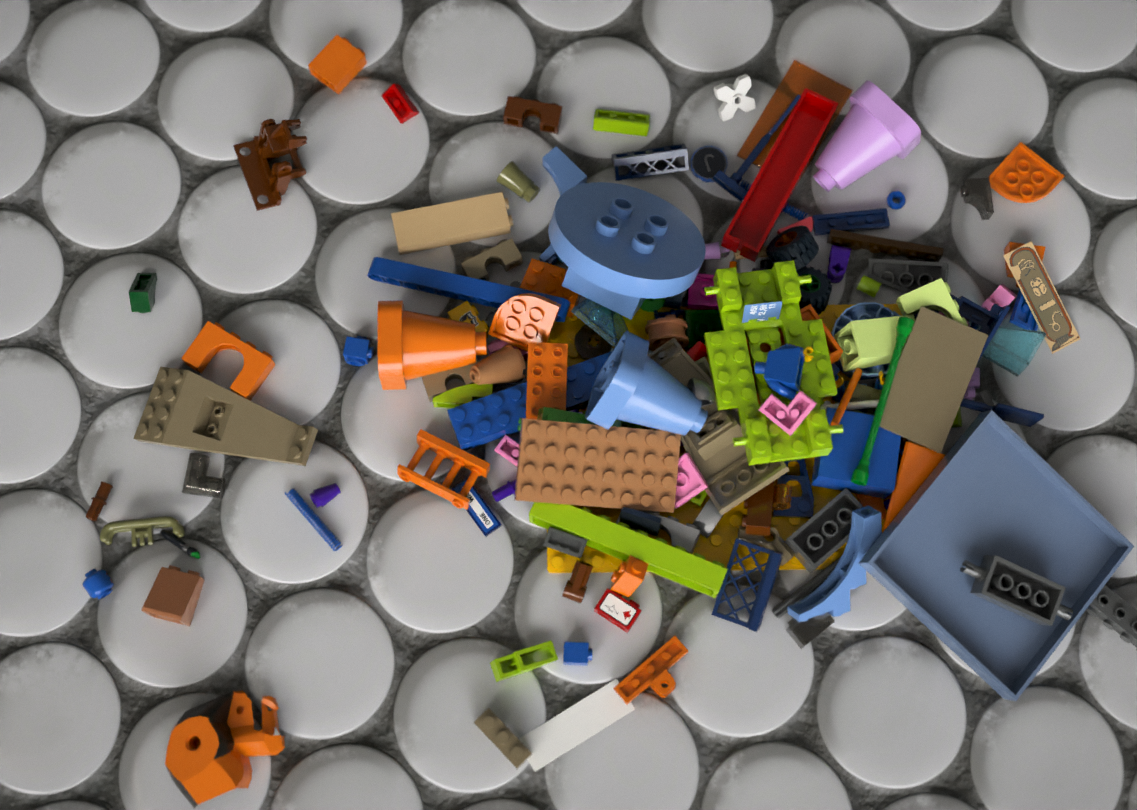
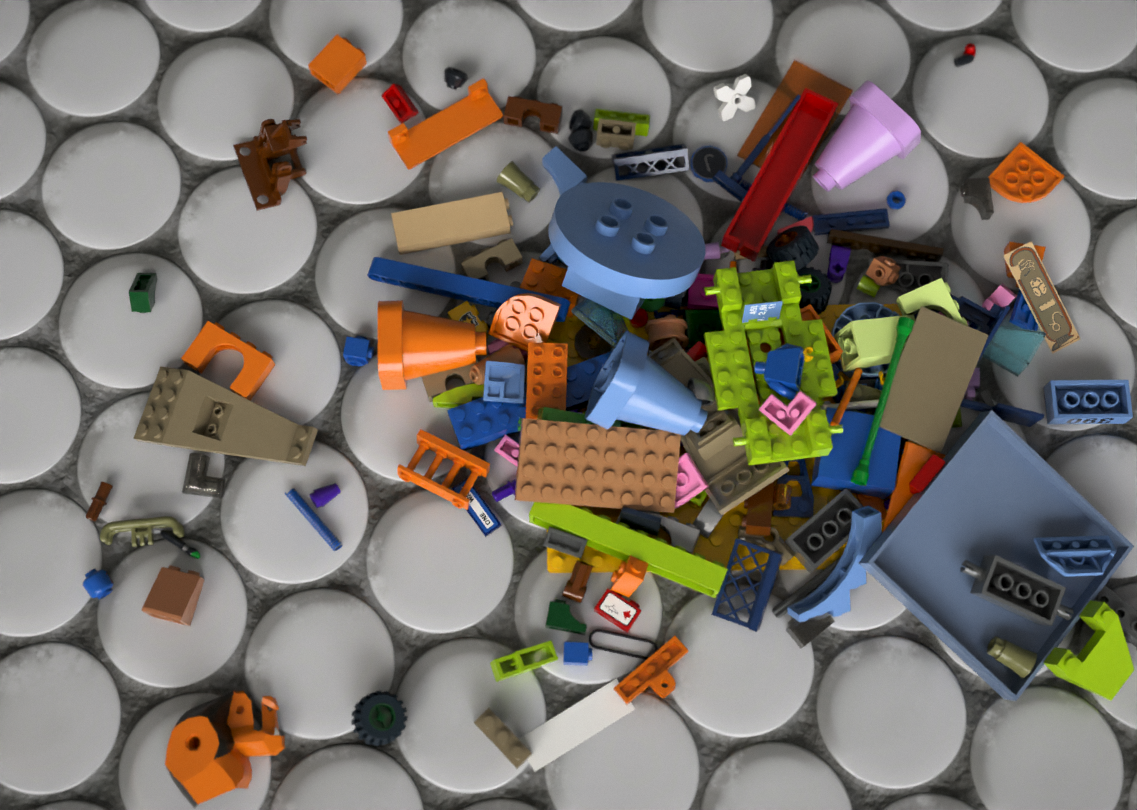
(379, 718): none -> black wheel
(446, 126): none -> orange bracket
(454, 78): none -> black cone
(504, 382): none -> medium blue plate
(561, 619): none -> dark green arch
(579, 119): none -> black cone
(581, 139): none -> black cone
(616, 134): none -> dark tan brick
(621, 635): none -> black piece
(640, 319): none -> red tile
(883, 271): none -> nougat brick
(926, 474): none -> red slope
(968, 56): none -> arm
(1012, 656): none -> olive plant
(1077, 554): none -> medium blue wedge
(1088, 402): none -> medium blue brick
(1103, 661): none -> lime wedge

